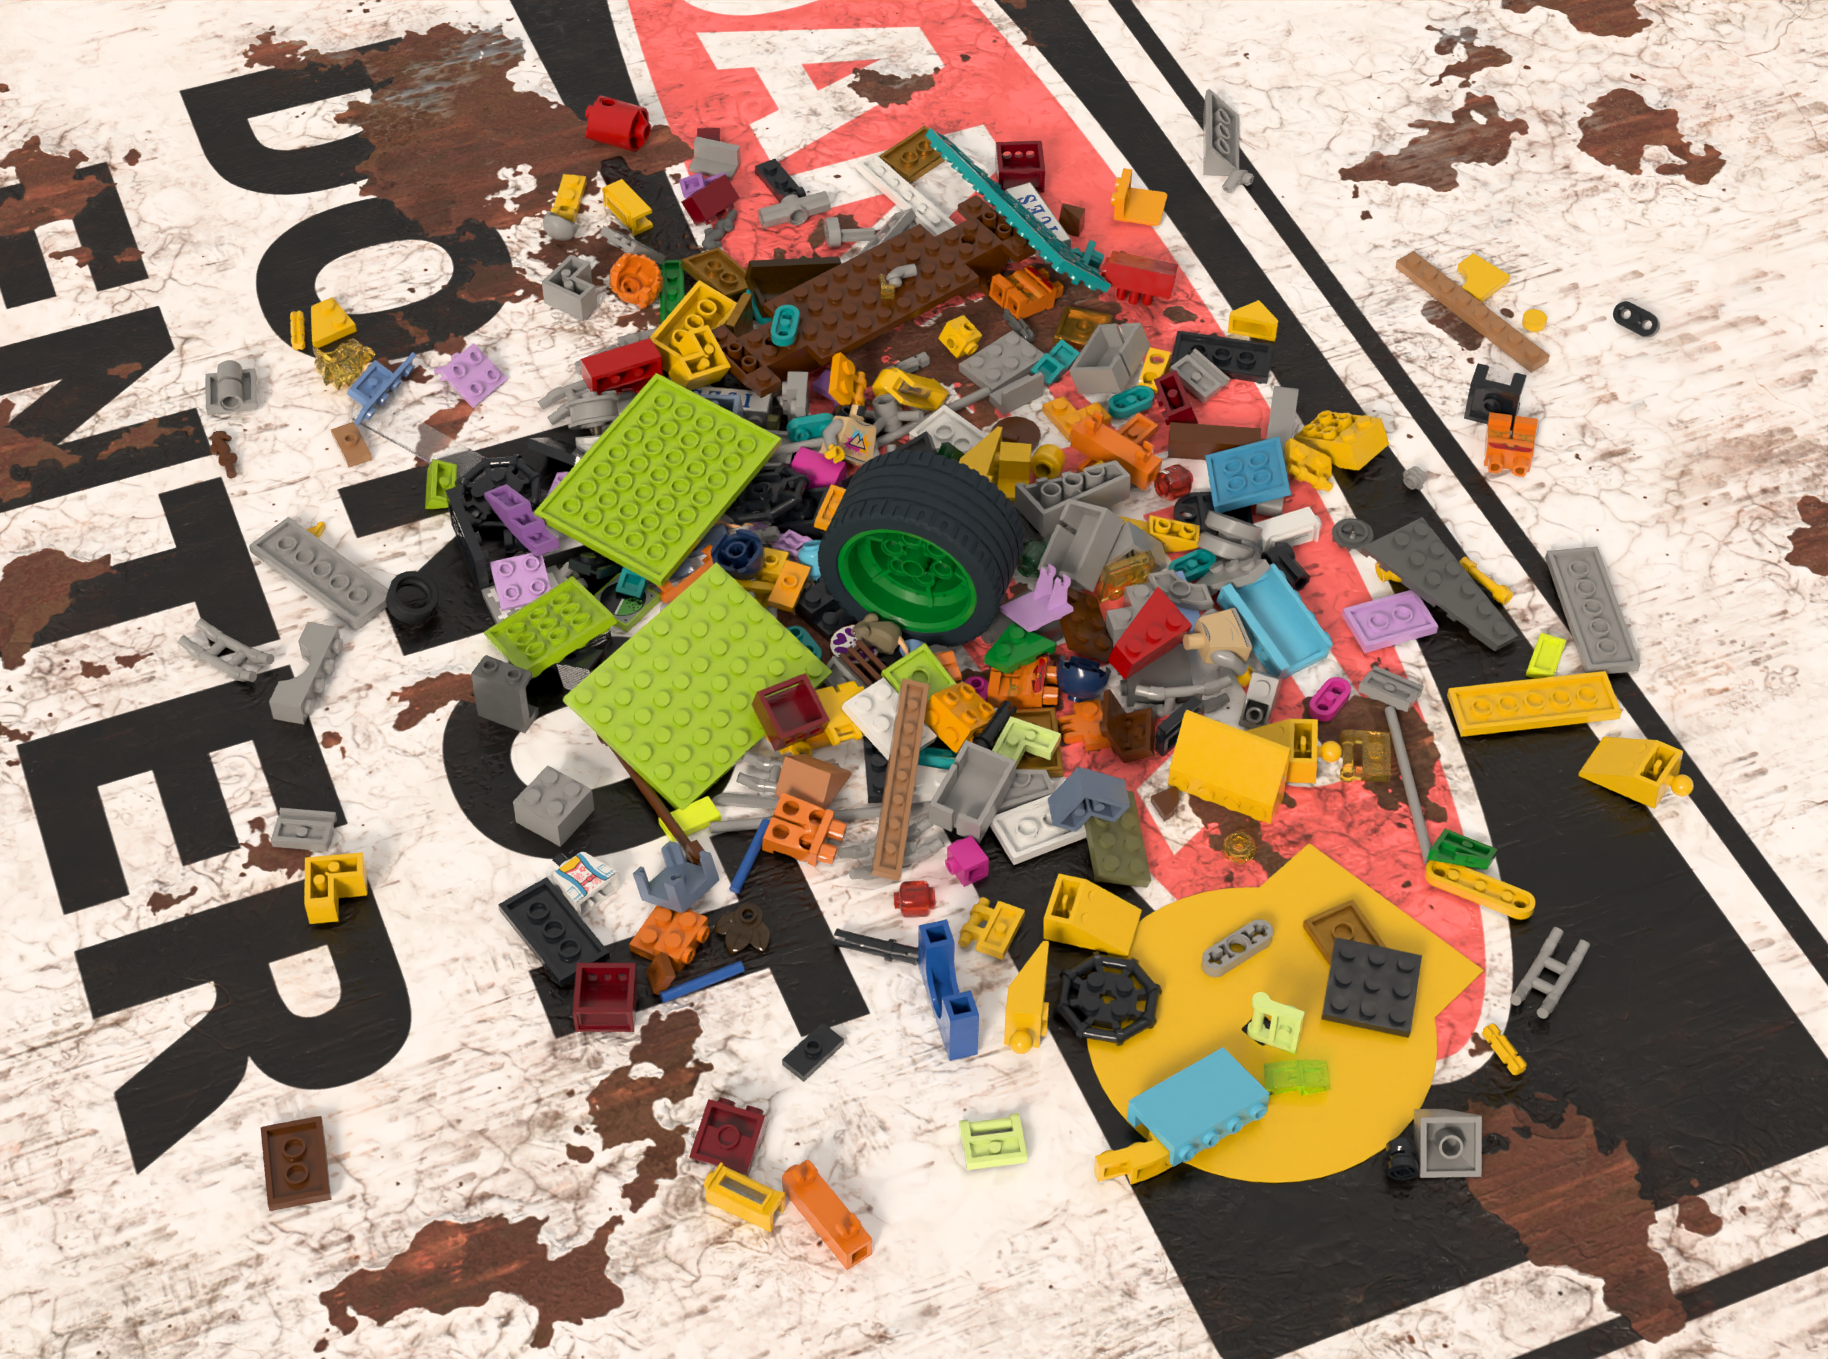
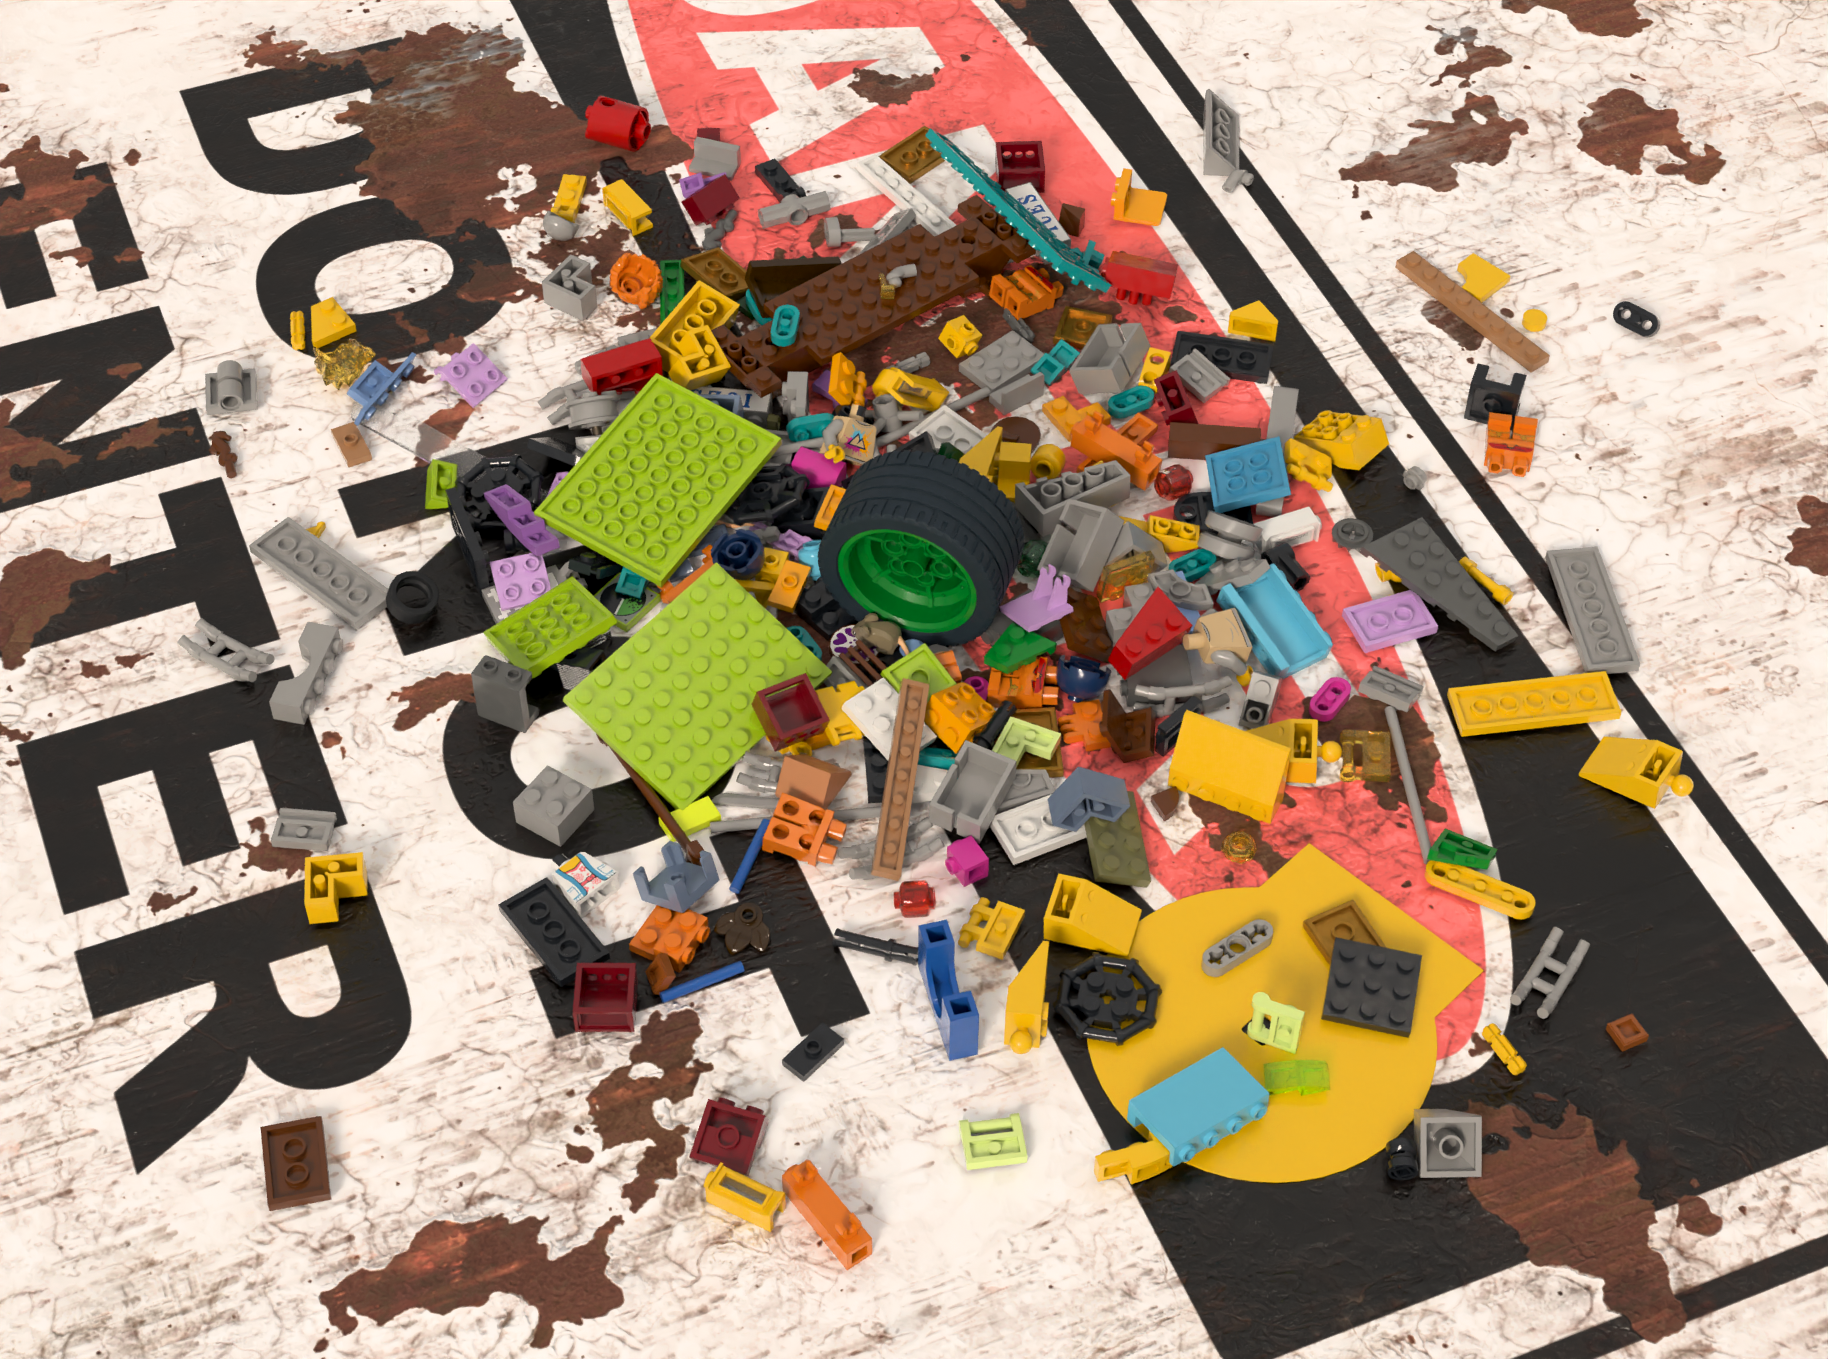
(630, 245): light grey wing -> none
(741, 318): pearl gold tile -> none
(1546, 656): neon yellow tile -> none
(1627, 1032): none -> dark orange tile

